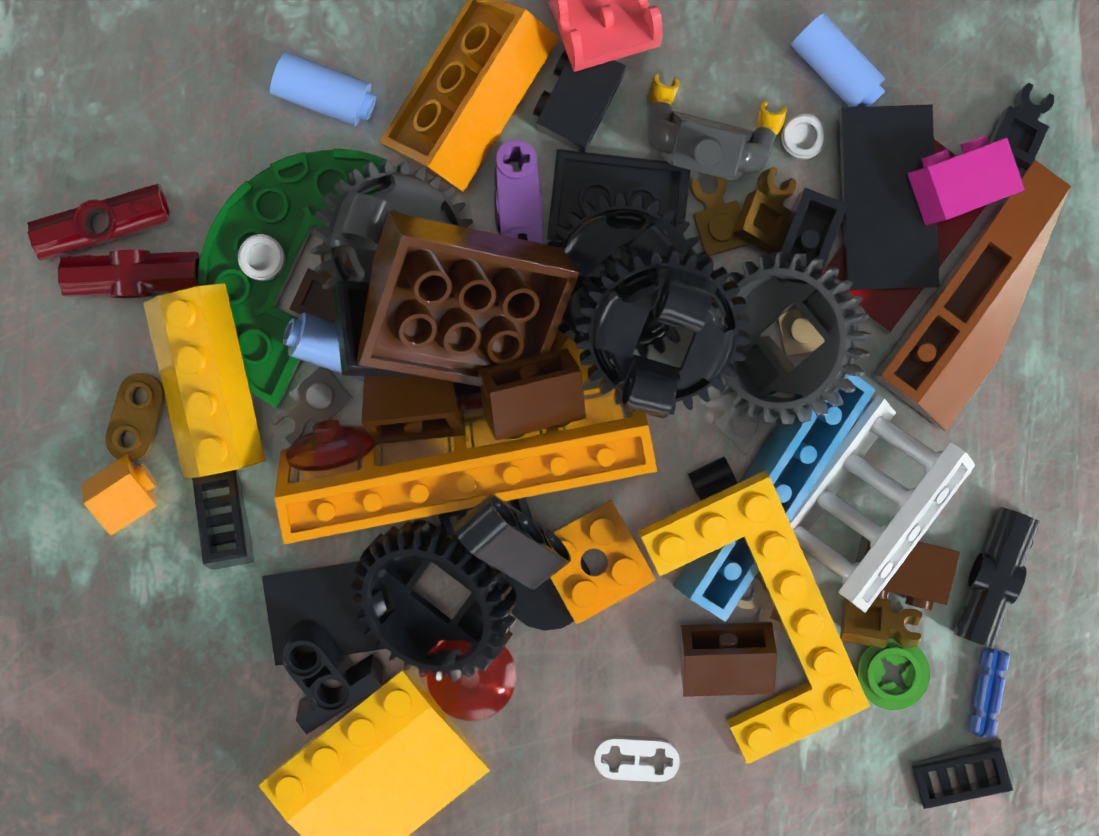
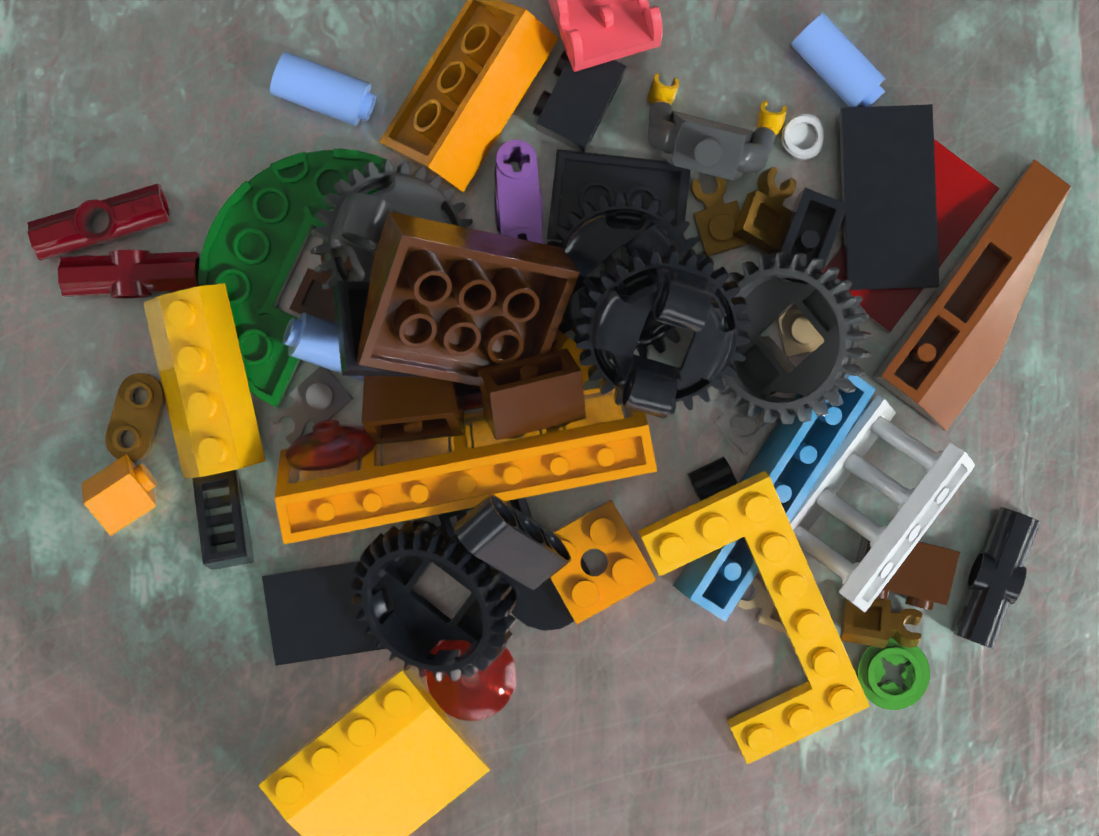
(261, 257): white tile -> none
(326, 664): black tile -> none
(636, 769): white beam -> none
(728, 659): reddish brown brick -> none
(965, 181): dark pink brick -> none
(983, 787): black slope -> none
(989, 692): blue axle -> none
(1022, 126): black plate -> none

